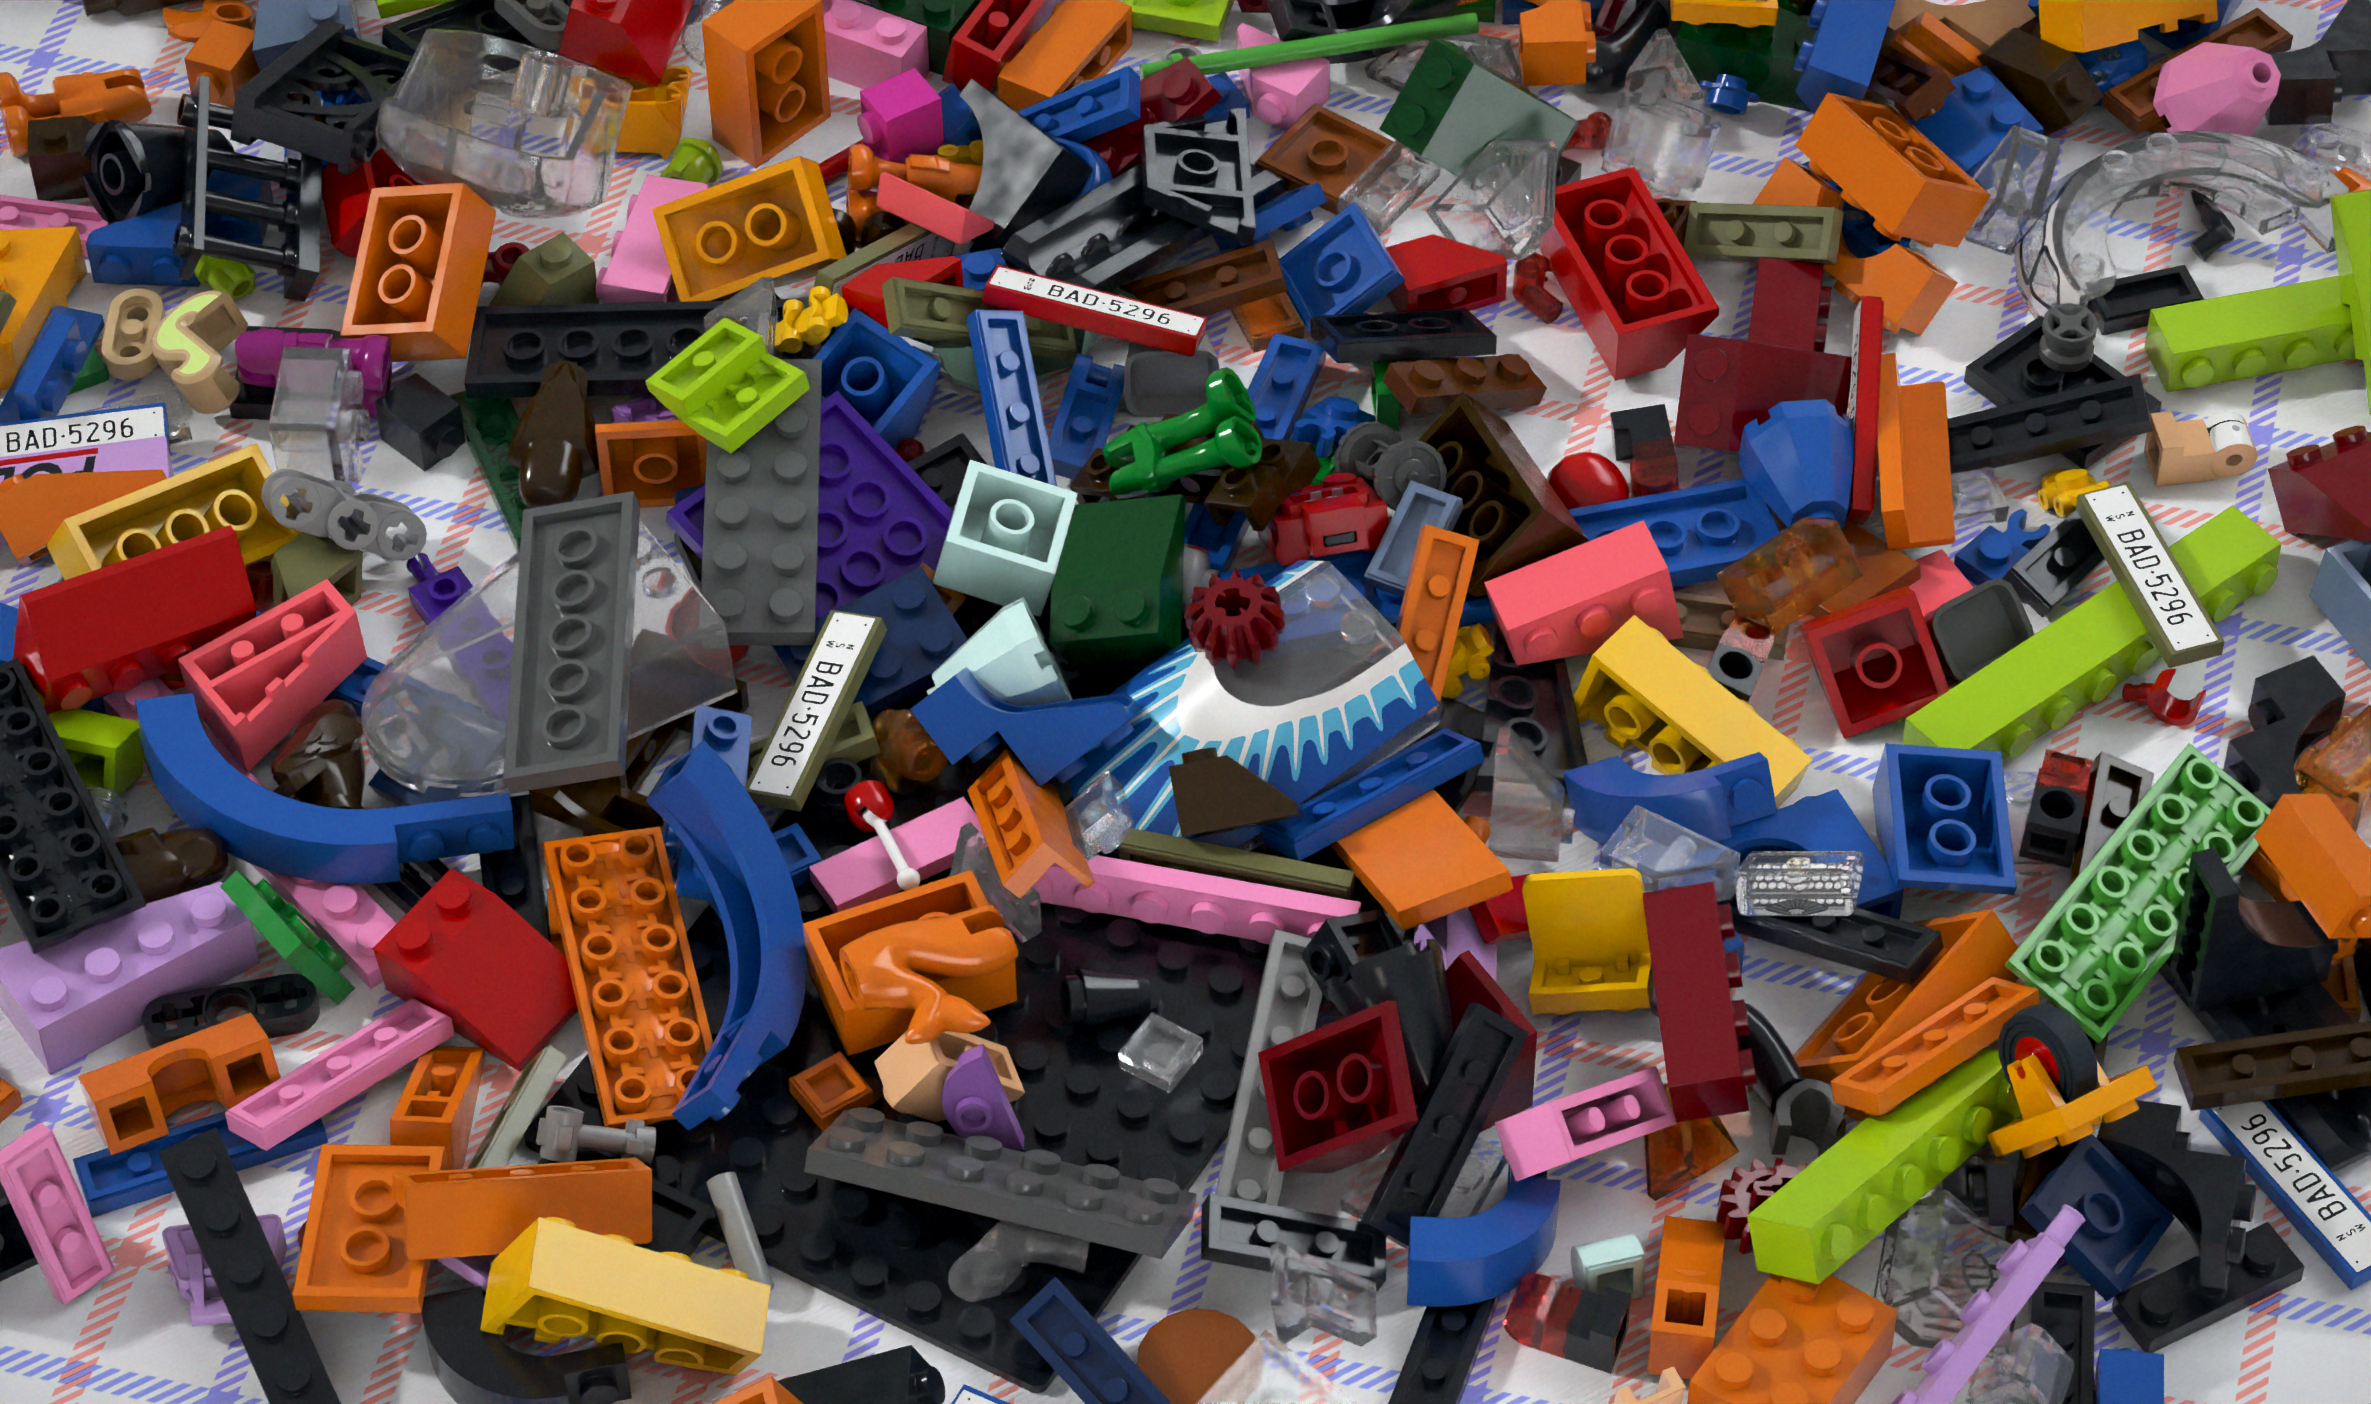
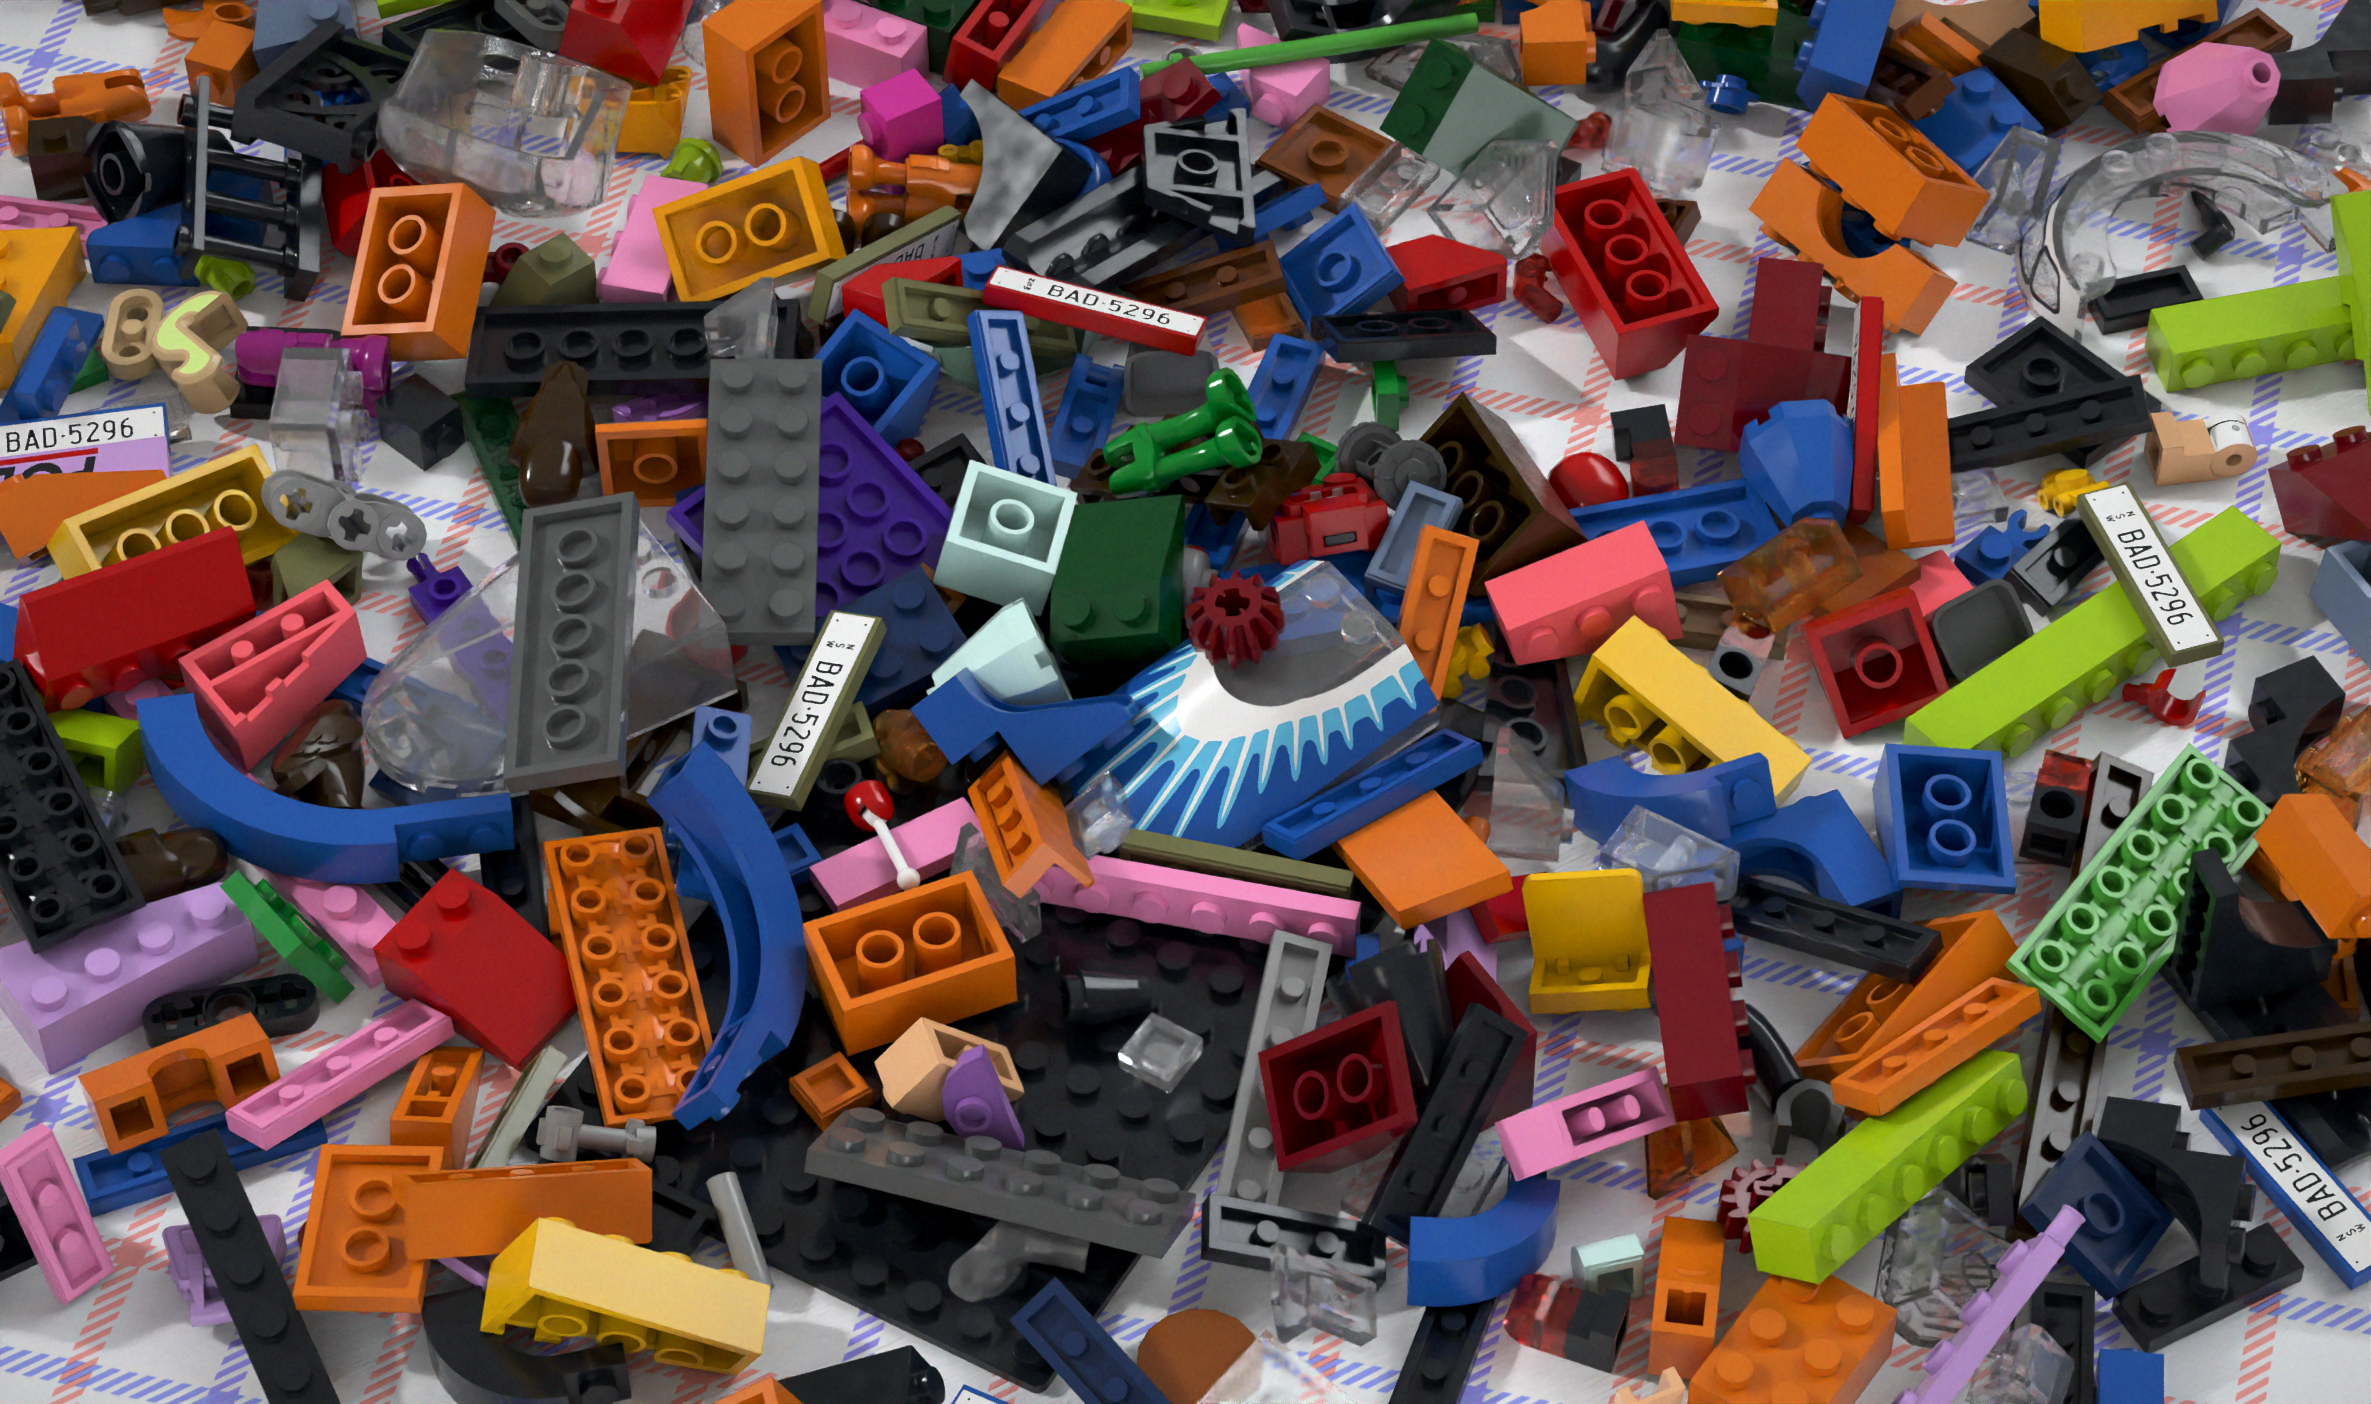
(727, 385): lime slope -> none
(809, 323): yellow piece -> none
(930, 210): coral slope -> none
(962, 945): orange piece -> none
(1224, 796): dark brown slope -> none
(1328, 422): blue plate -> none
(1346, 942): black bracket -> none
(1490, 380): reddish brown plate -> none
(1765, 231): olive plate -> none
(1799, 883): clear slope -> none
(2058, 1083): plate -> none
(2068, 337): dark grey wheel -> none

